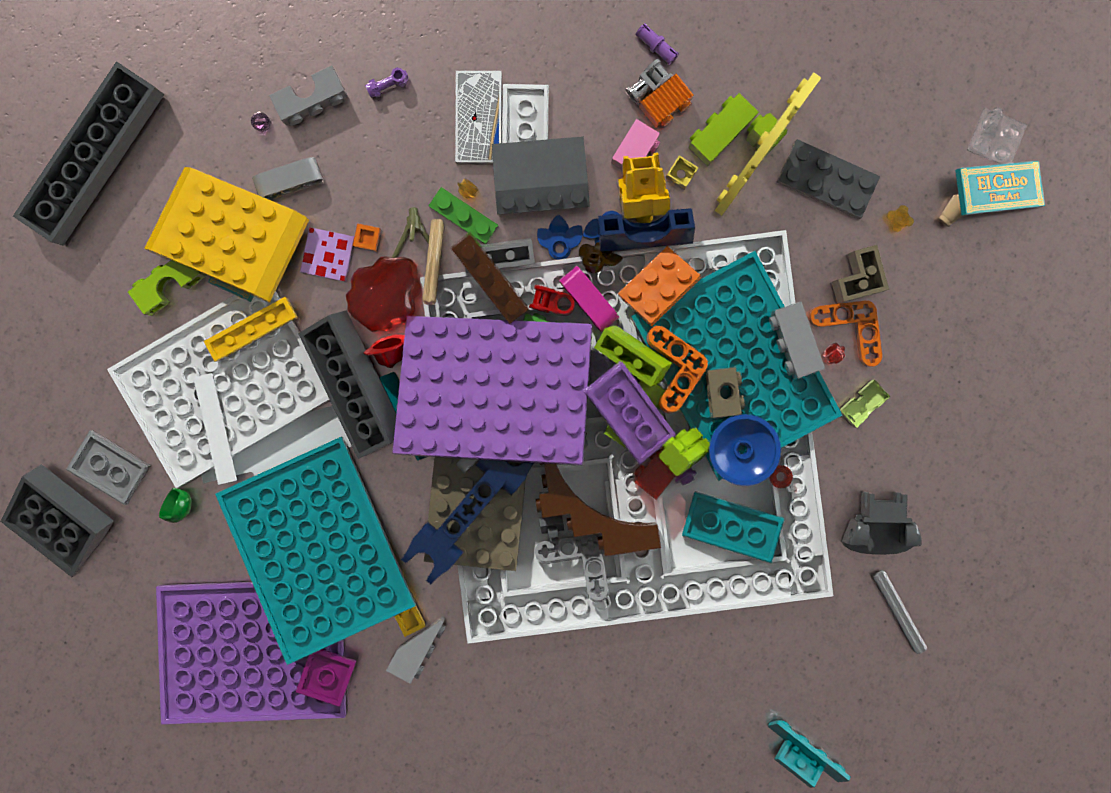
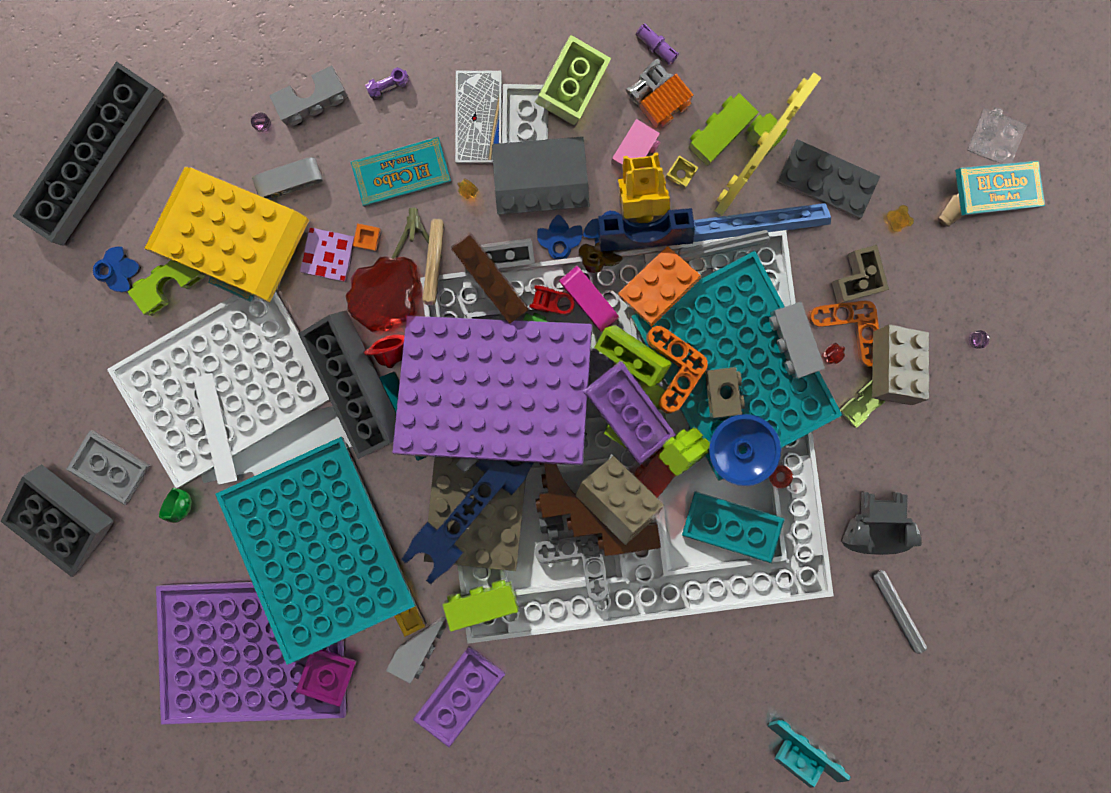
(119, 269): none -> blue plate
(250, 329): yellow plate -> none
(400, 171): none -> teal tile
(459, 696): none -> medium lavender tile
(463, 215): bright green plate -> none
(480, 605): none -> lime brick
(572, 80): none -> yellowish green brick
(619, 500): none -> dark tan brick
(686, 477): medium lavender plate -> none
(724, 245): none -> light grey axle
(770, 220): none -> medium blue plate
(900, 365): none -> dark tan brick
(975, 339): none -> clear purple hinge

